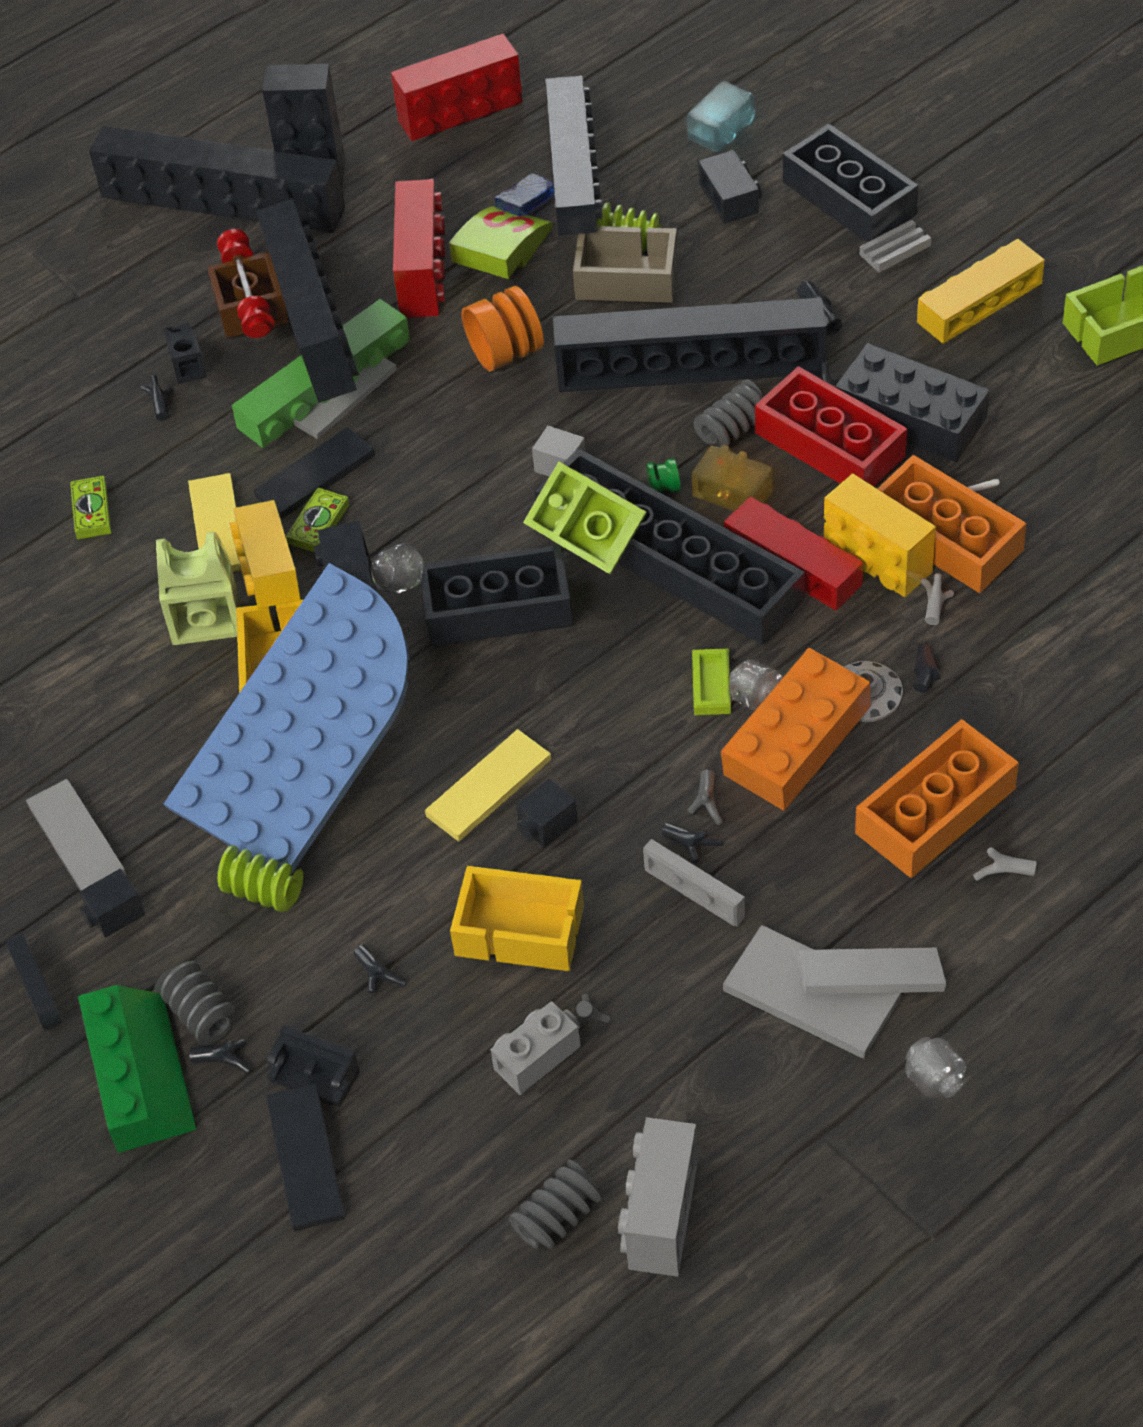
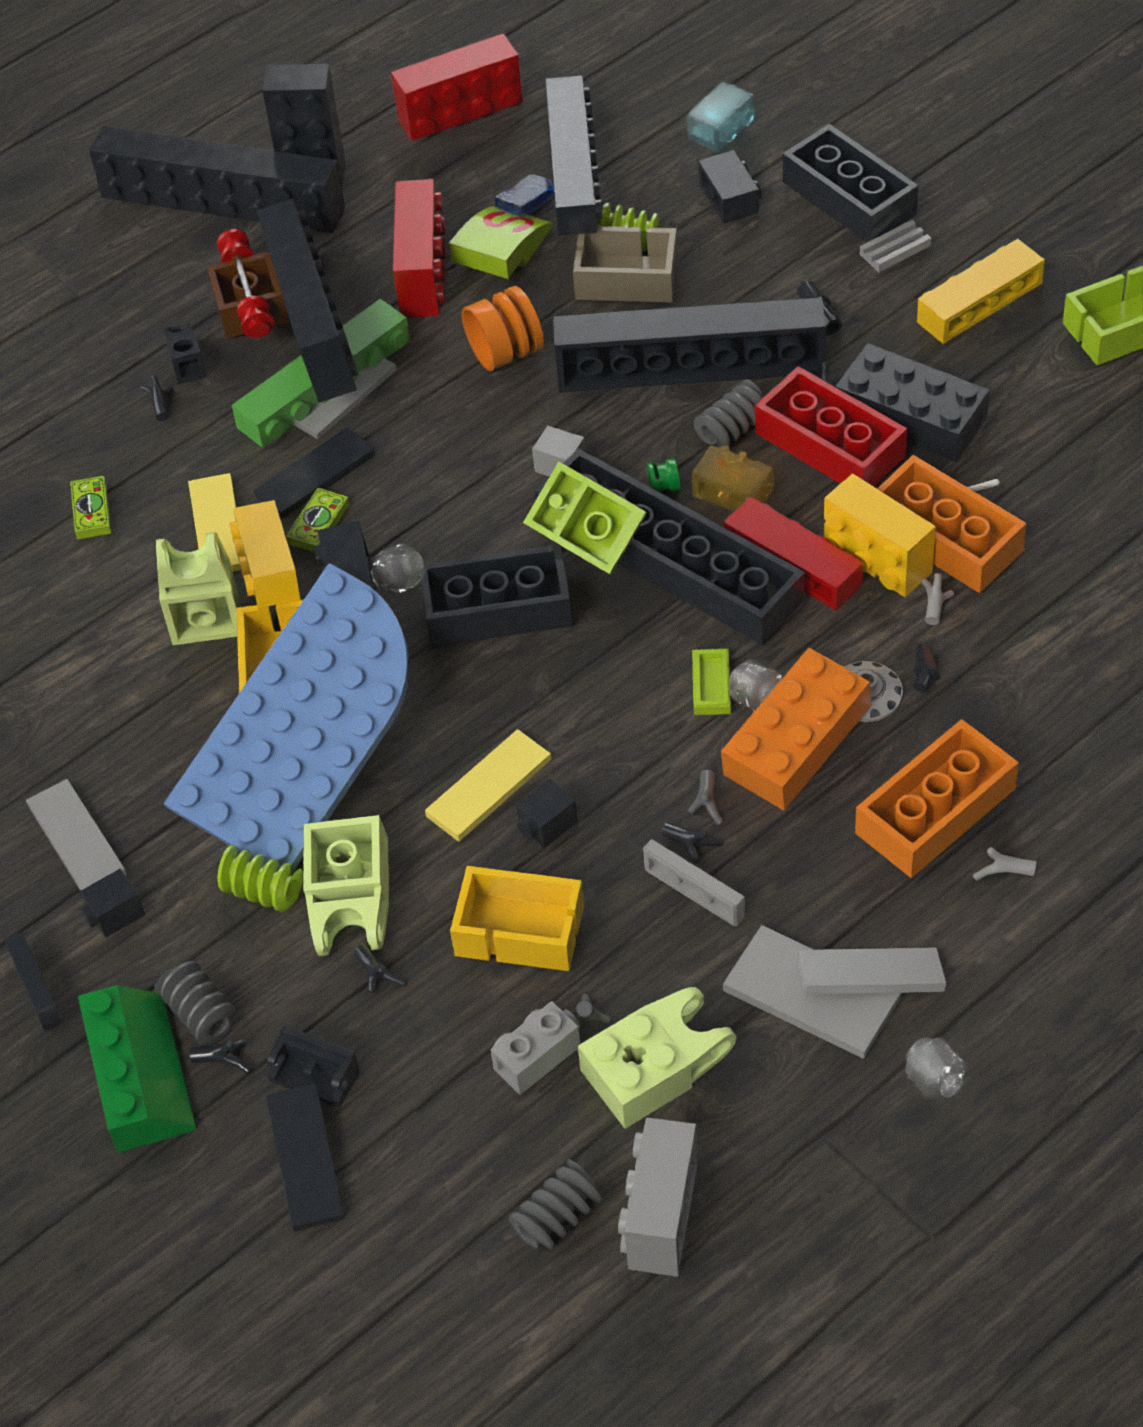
(346, 879): none -> yellowish green brick
(652, 1056): none -> yellowish green brick

